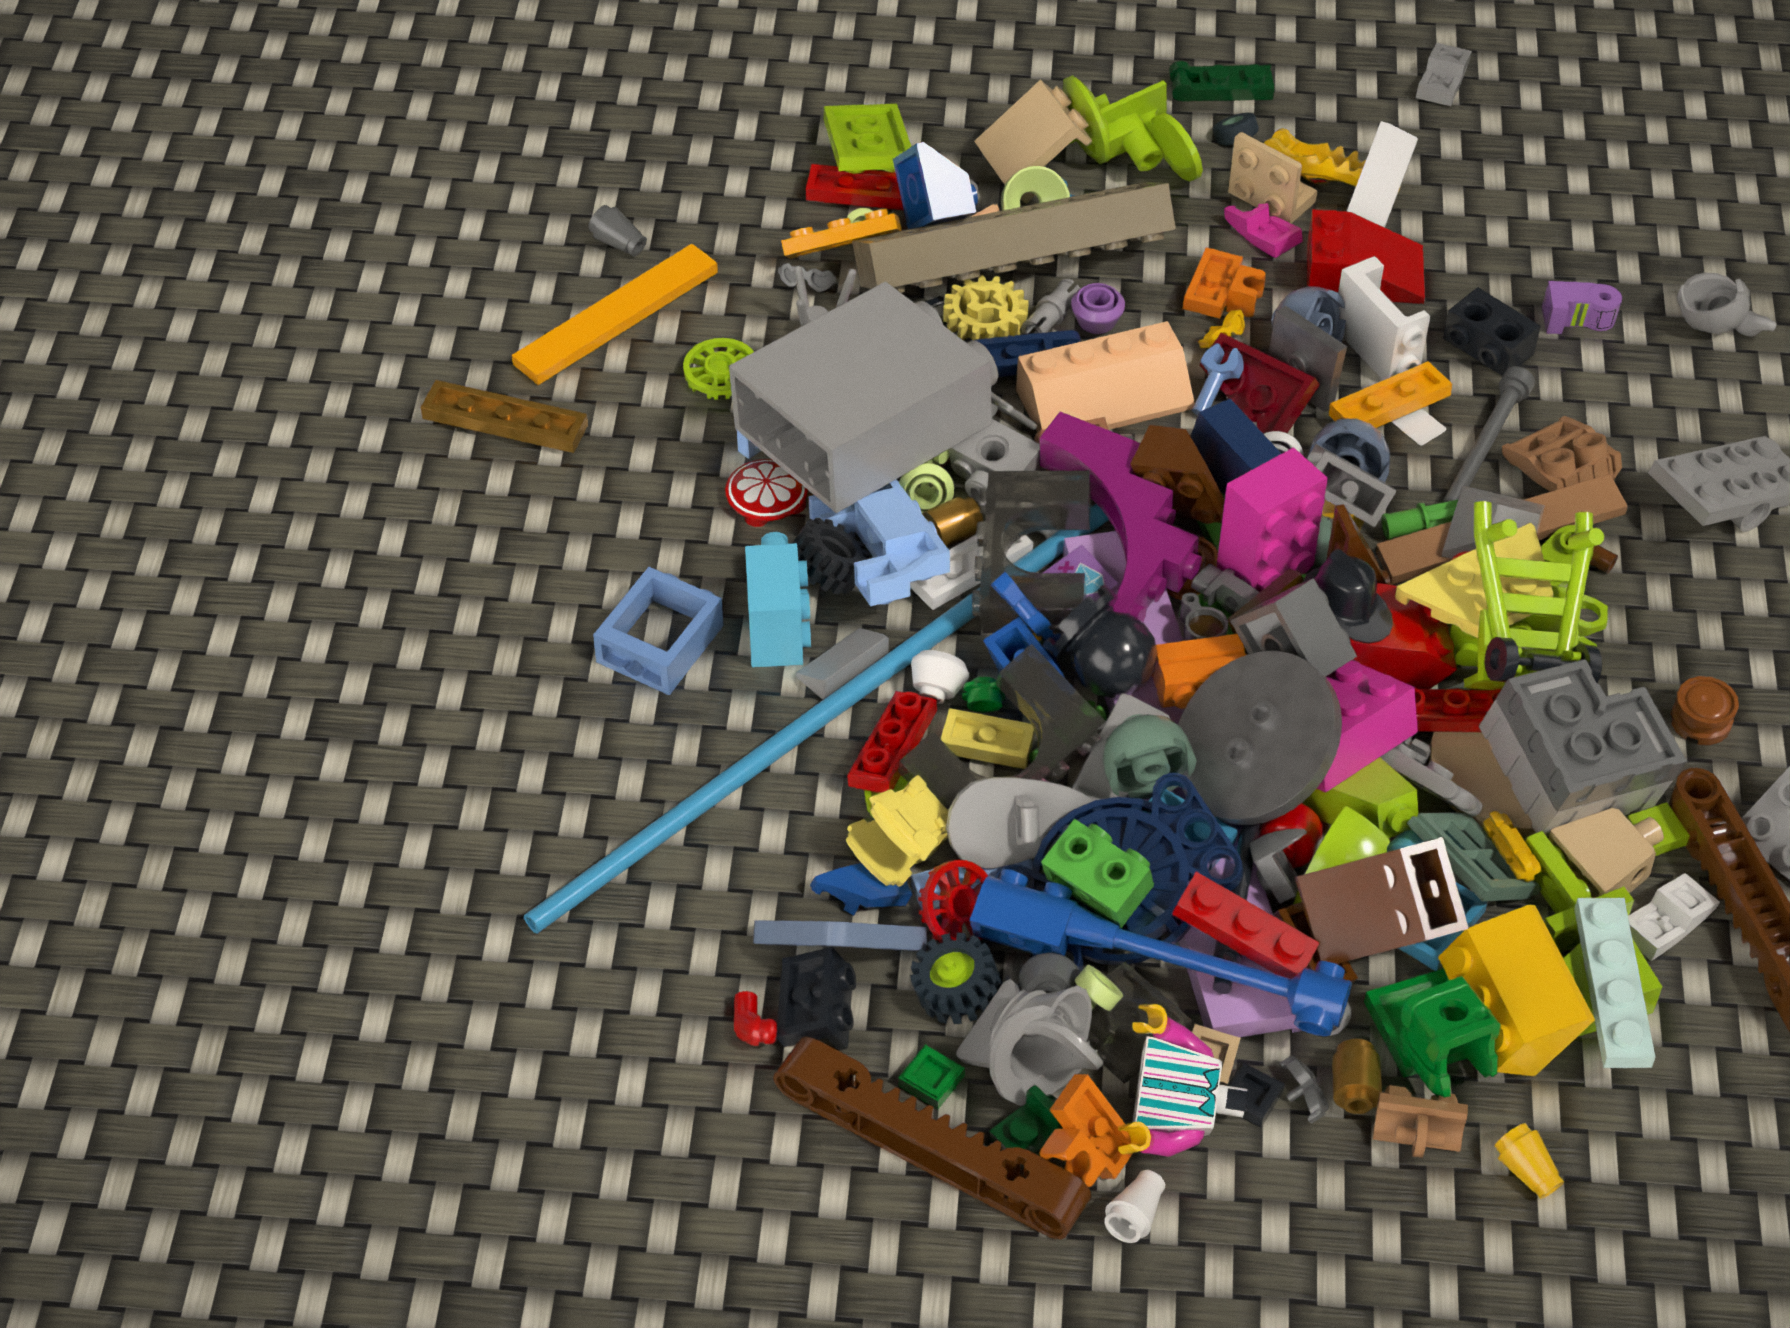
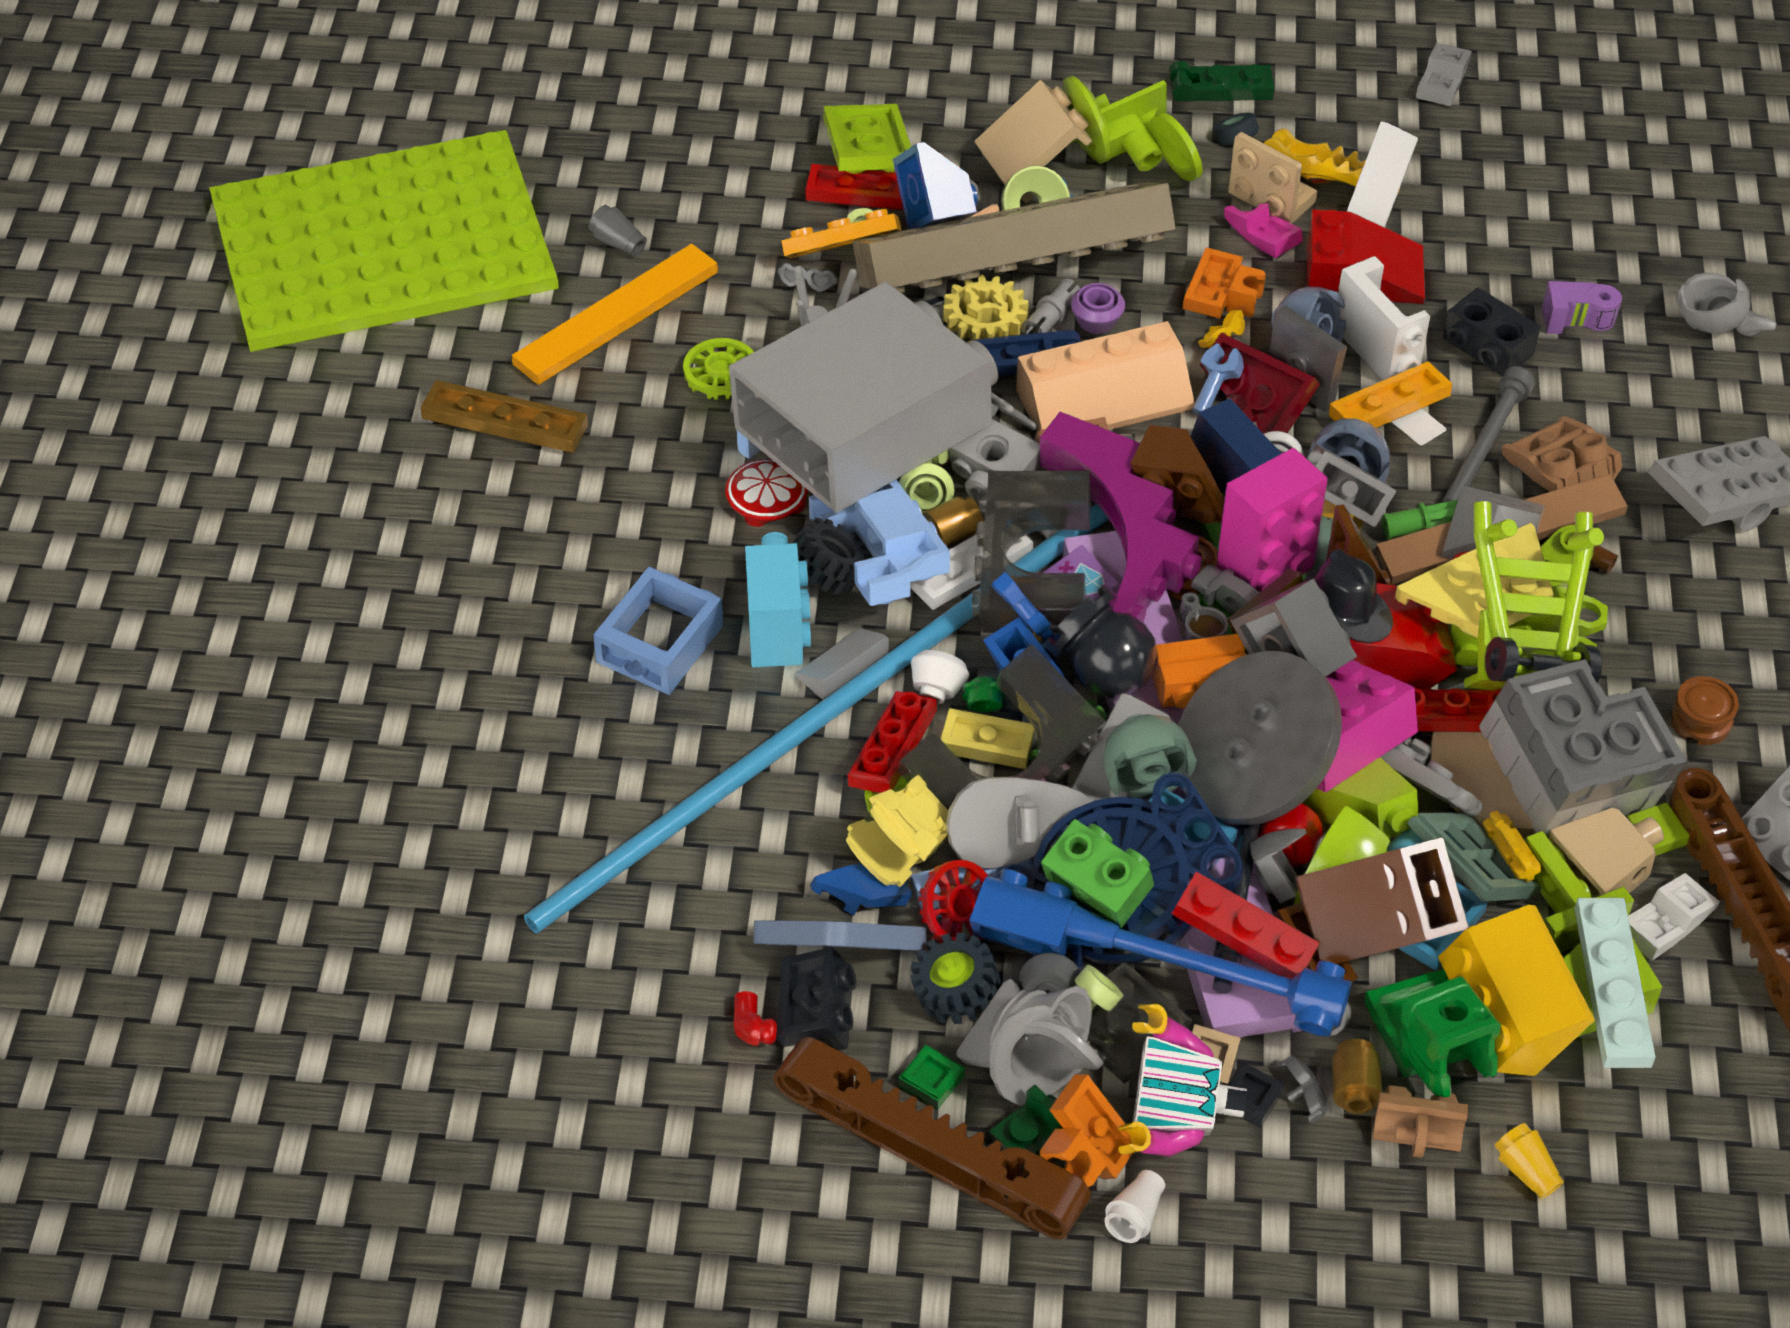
(381, 240): none -> lime plate

